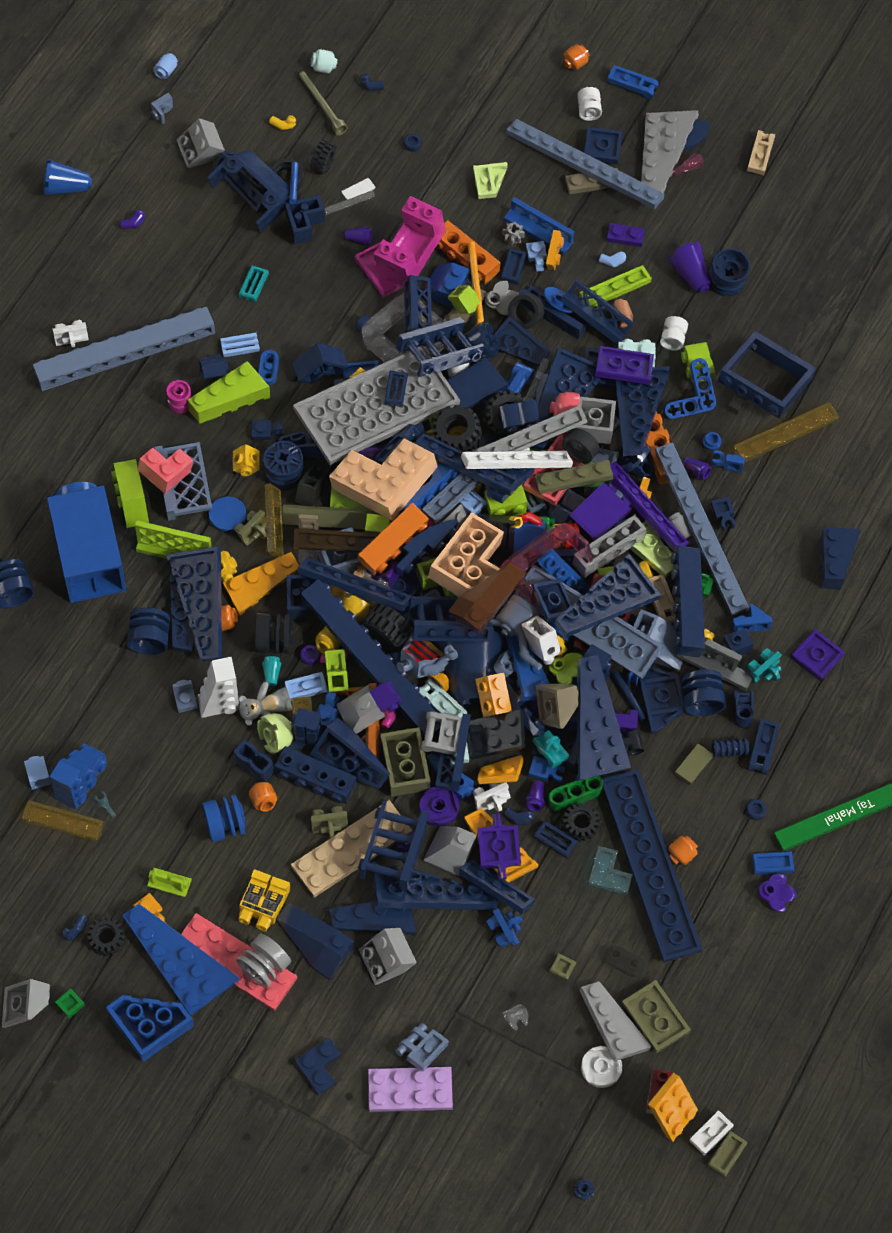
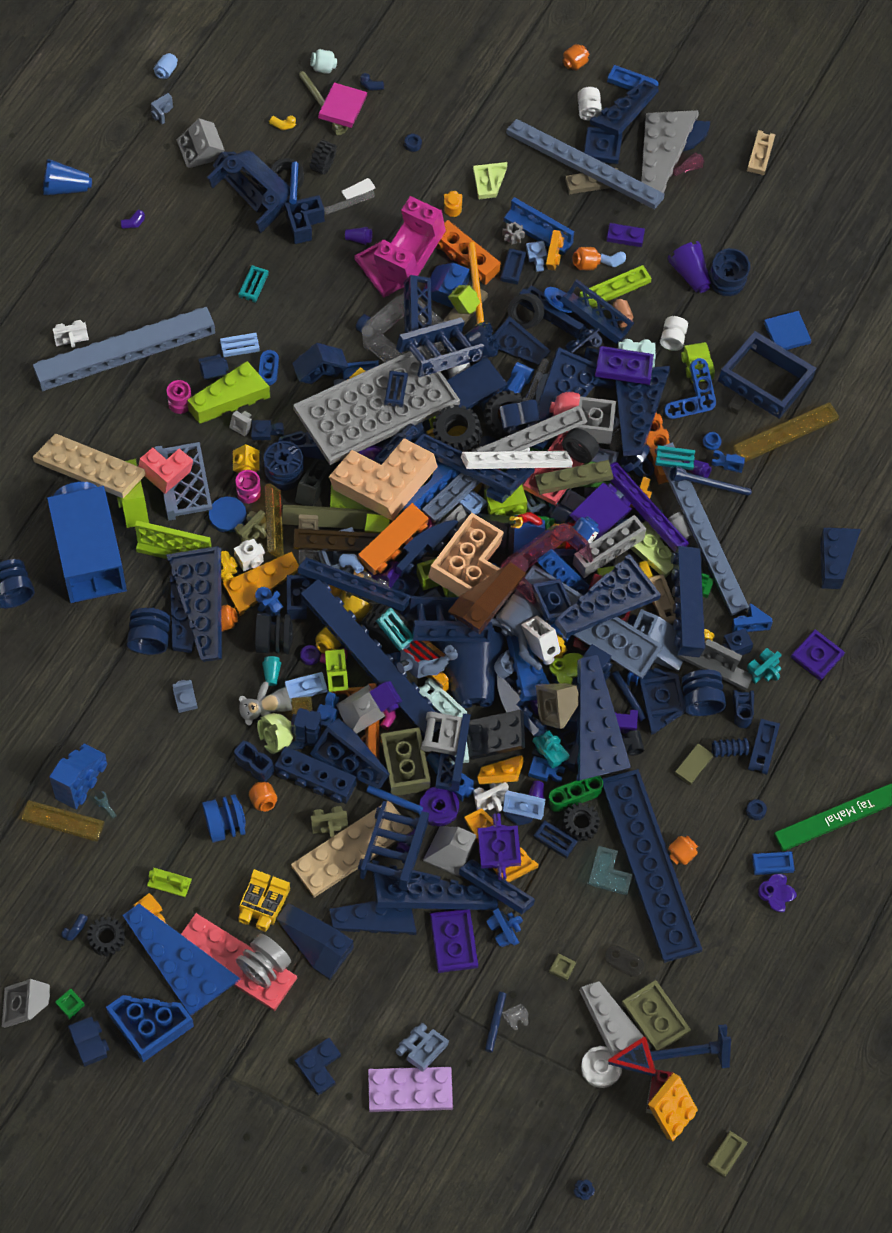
(37, 772): light blue brick -> none
(88, 1042): none -> dark blue brick
(89, 465): none -> tan plate
(219, 690): white wedge -> none
(241, 422): none -> light grey tile
(248, 486): none -> dark pink wheel
(249, 554): none -> white brick
(269, 602): none -> blue hips
(342, 105): none -> dark pink tile
(351, 559): none -> light blue arm
(384, 617): none -> teal tile
(387, 955): light grey slope -> none
(394, 799): none -> blue bar
(452, 203): none -> light orange plate
(454, 940): none -> dark purple tile
(493, 695): light orange brick -> none
(495, 1022): none -> dark blue bar
(503, 297): light grey plate -> none
(524, 805): none -> light blue plate
(586, 258): none -> orange head
(587, 337): none -> dark blue hinge
(587, 528): none -> blue head
(625, 109): none -> dark blue wing
(640, 1059): none -> dark blue piece
(678, 474): none -> dark blue piece
(679, 452): none -> teal tile
(711, 1133): white plate -> none
(723, 510): dark blue plate -> none
(788, 330): none -> blue tile

